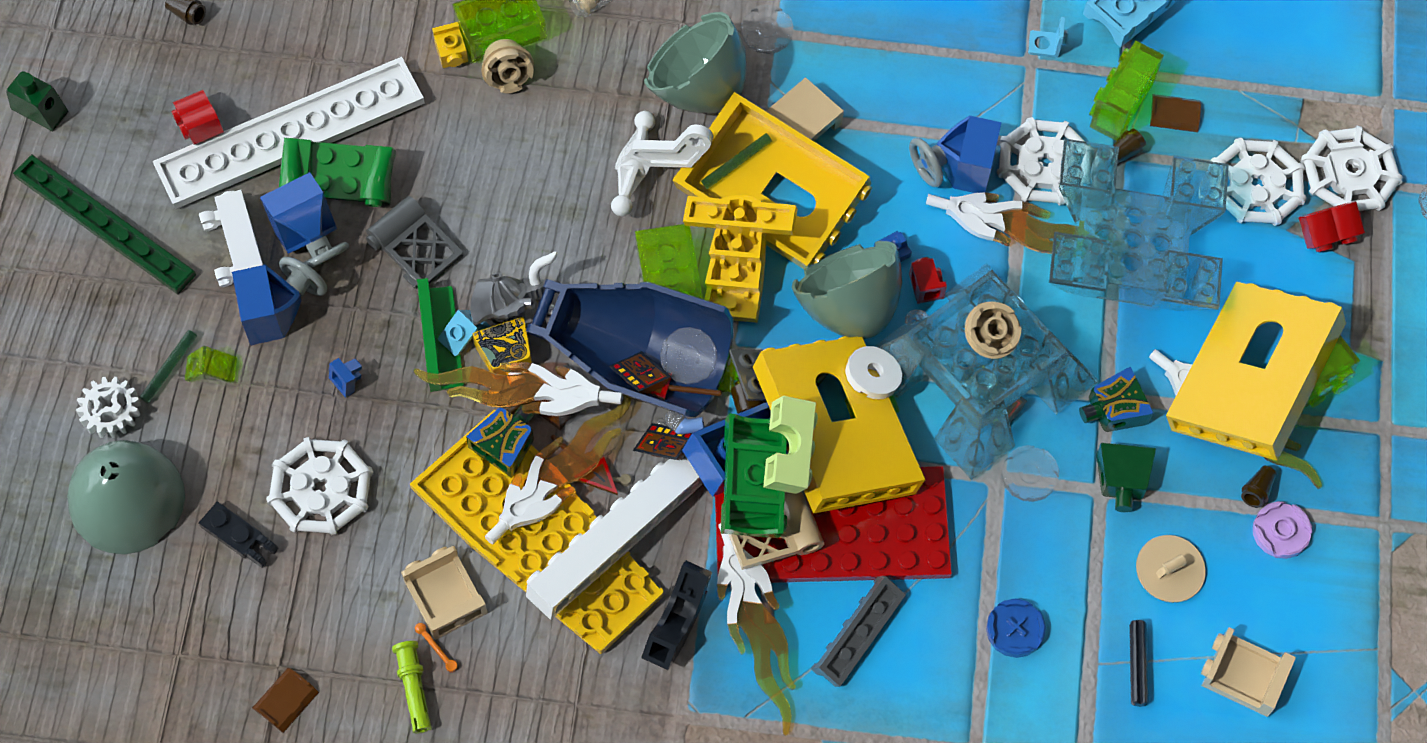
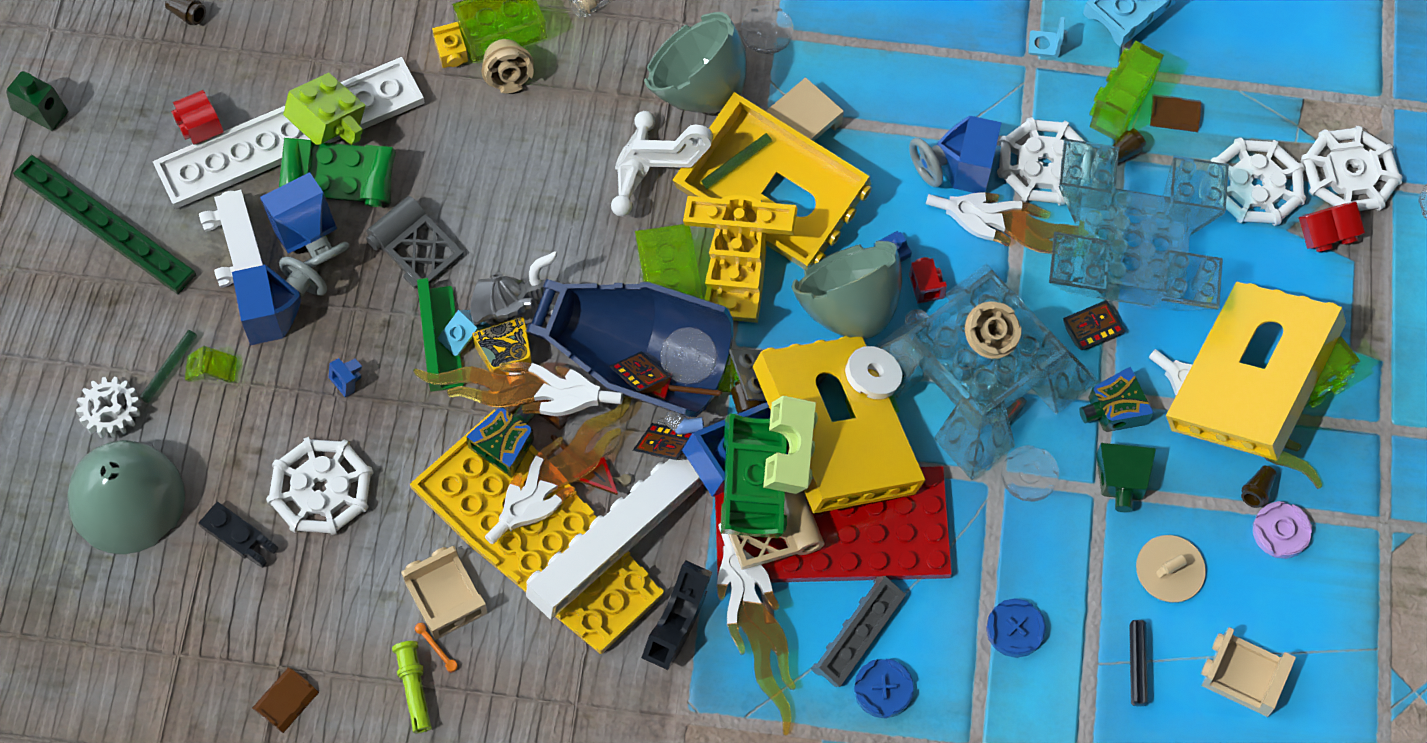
(325, 110): none -> lime hinge
(883, 688): none -> blue tile
(1093, 325): none -> piece

